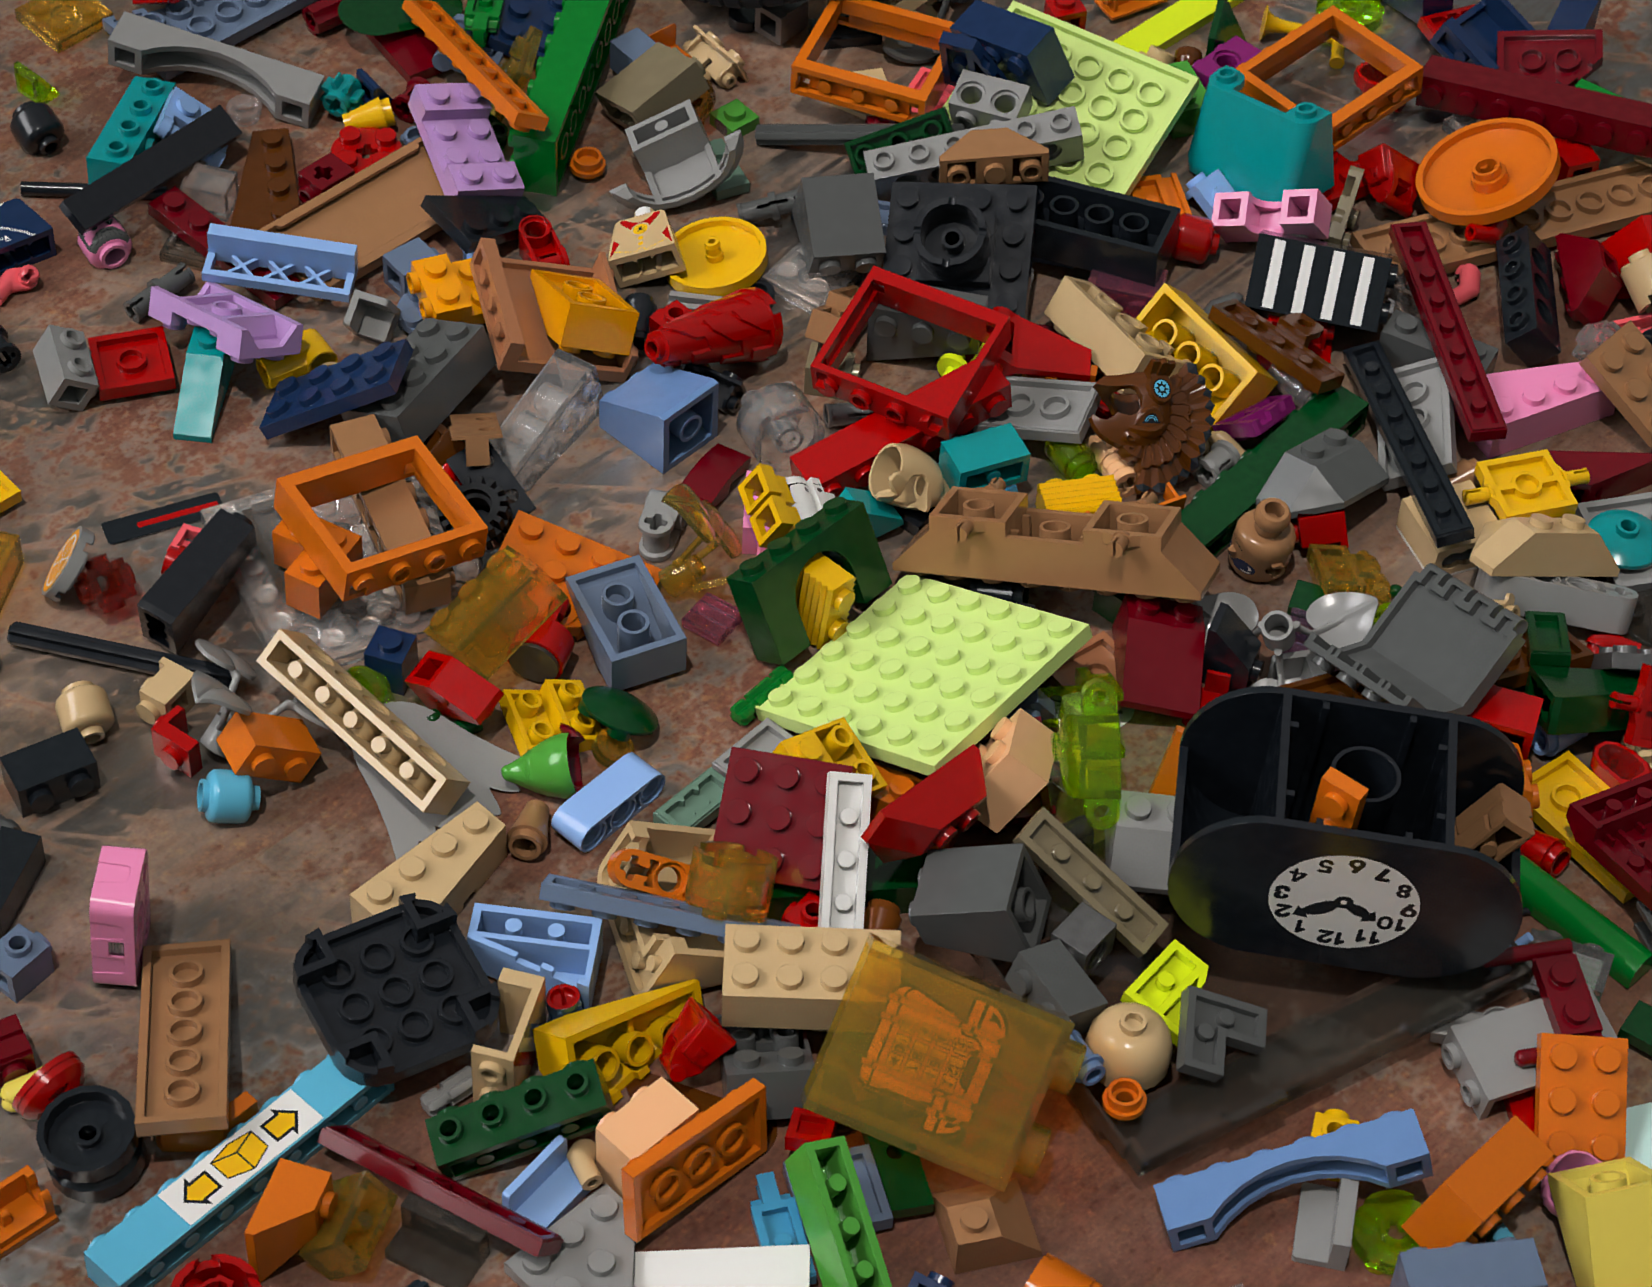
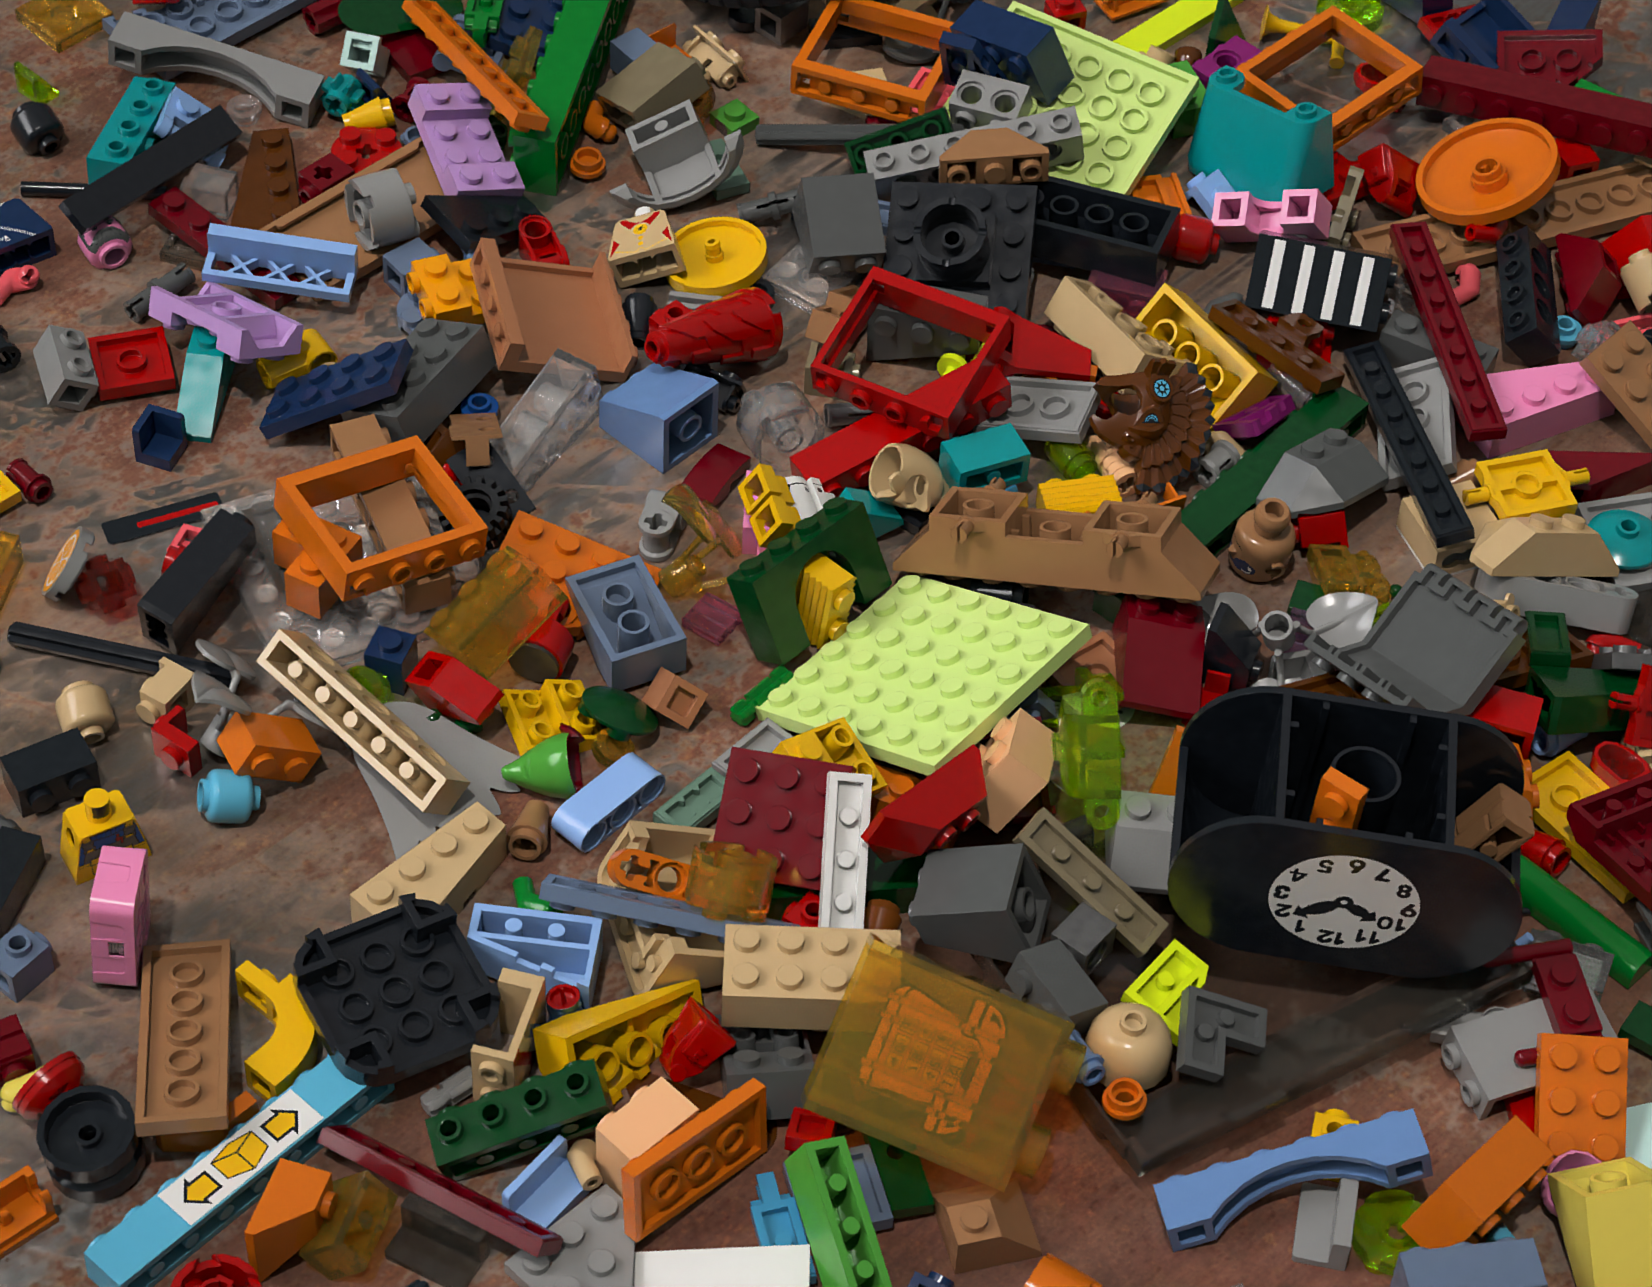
(35, 486): none -> dark red pin
(95, 823): none -> yellow torso
(159, 437): none -> dark blue panel
(294, 1041): none -> yellow arch
(364, 52): none -> light aqua brick
(371, 317): light grey panel -> none
(381, 208): none -> light grey brick
(479, 404): none -> blue plate
(527, 898): none -> green arm
(584, 314): light orange slope -> none
(596, 124): none -> orange arm
(674, 697): none -> nougat panel
(1568, 331): none -> medium azure plate

